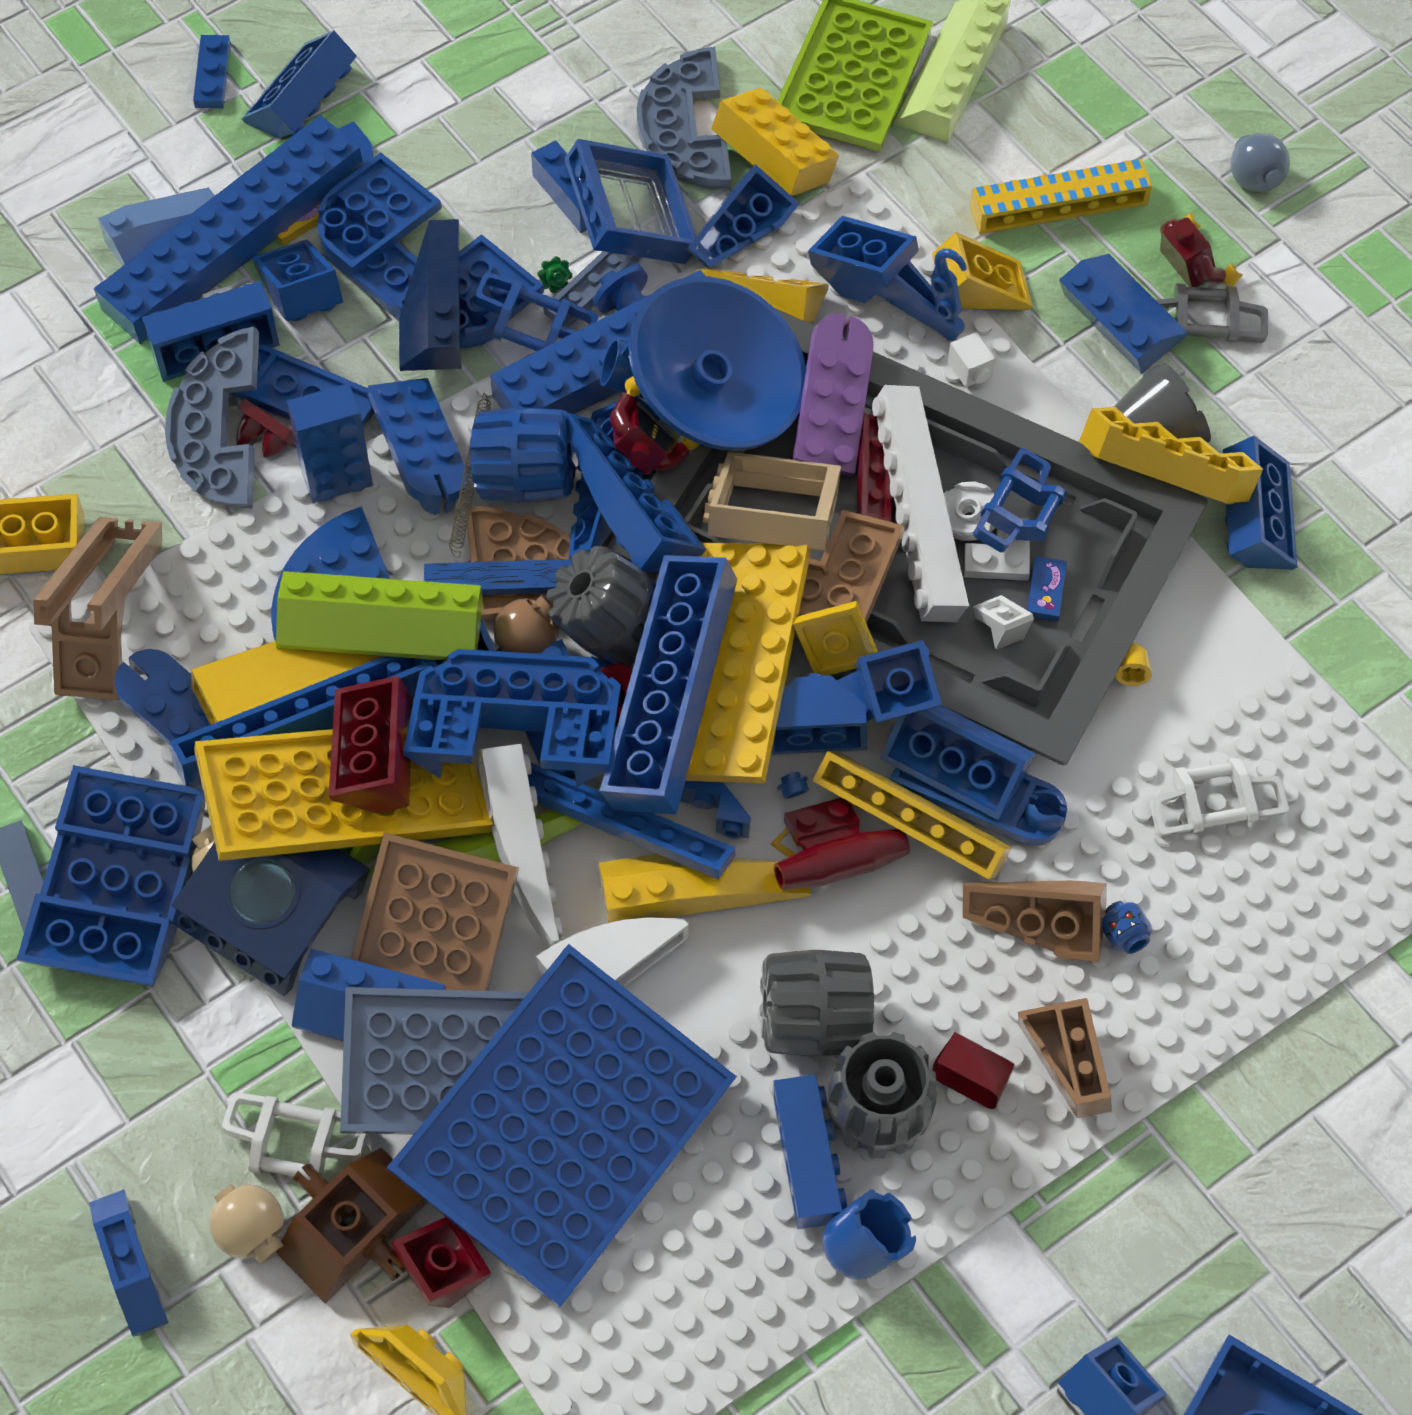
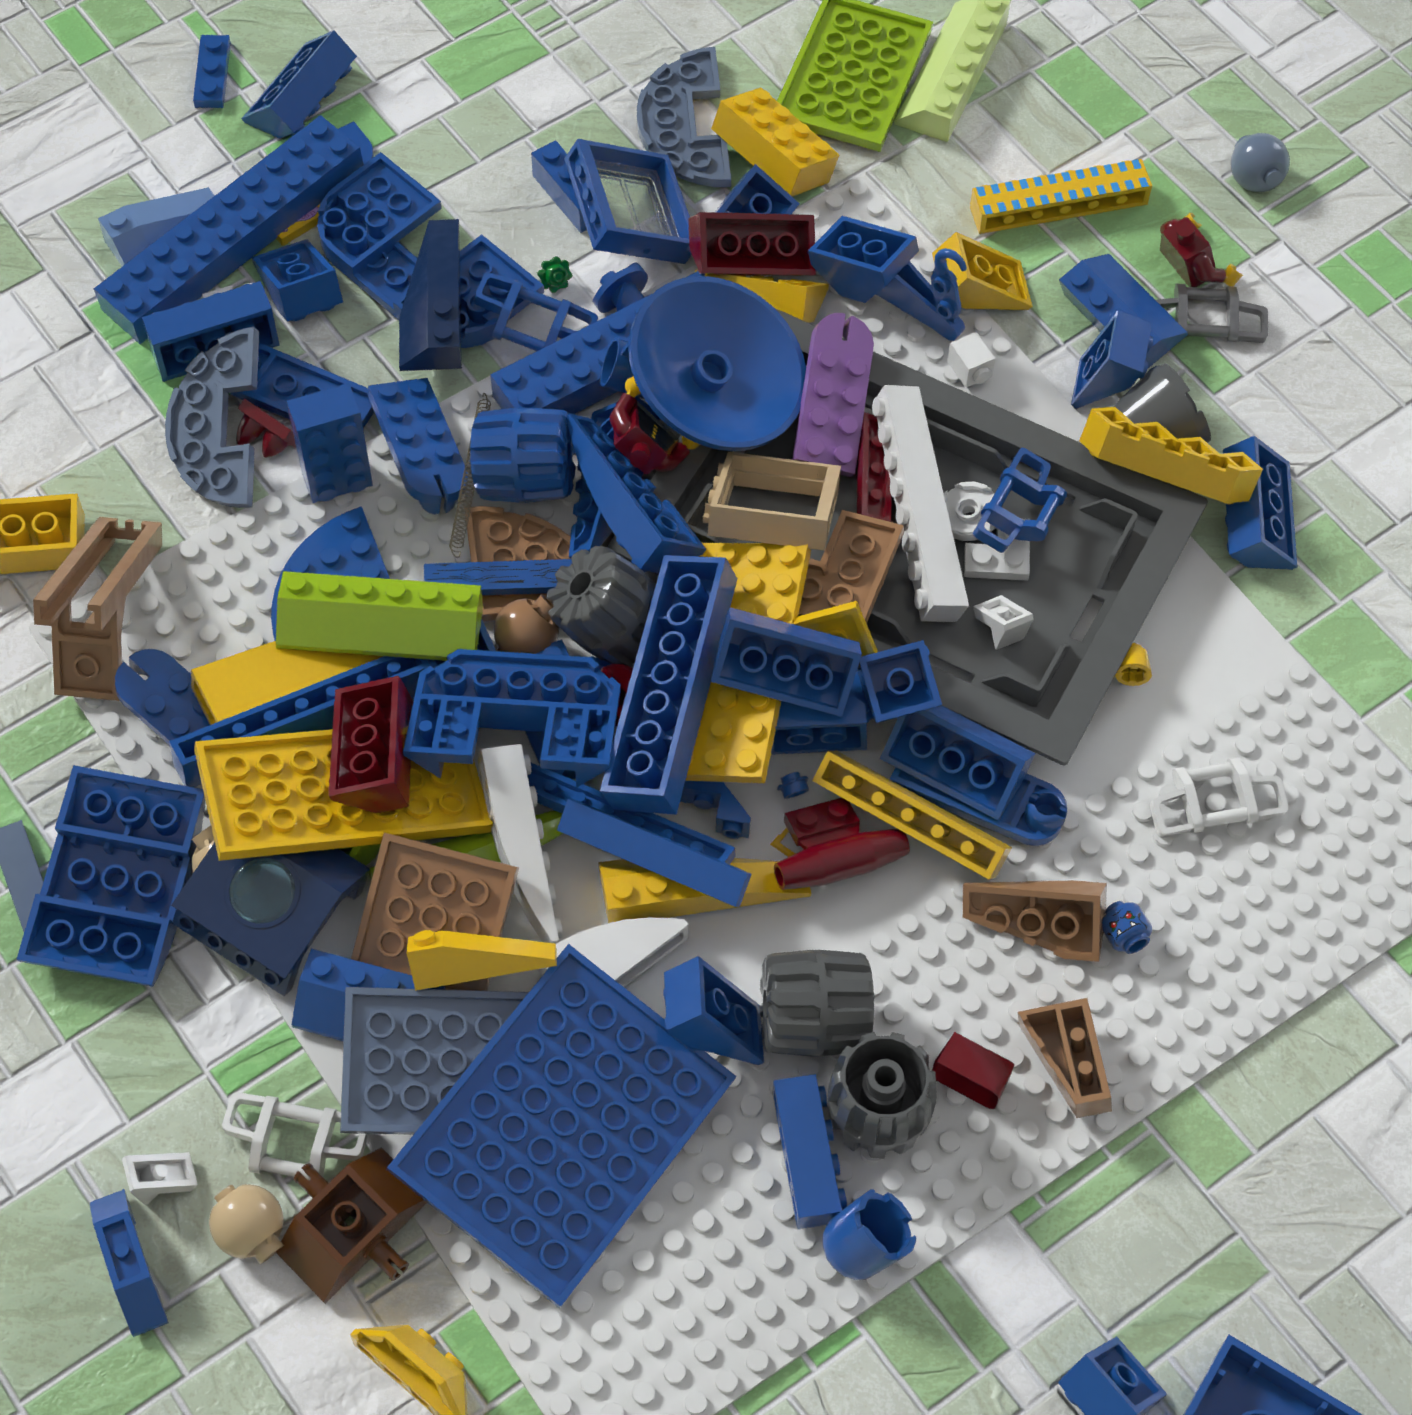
(159, 1174): none -> white slope
(441, 1262): dark red slope -> none
(459, 957): none -> yellow wedge
(587, 283): sand blue plate -> none
(654, 852): none -> blue tile
(712, 1012): none -> blue slope
(752, 243): none -> dark red slope
(786, 662): none -> blue slope
(1046, 588): blue tile -> none
(1113, 360): none -> blue slope

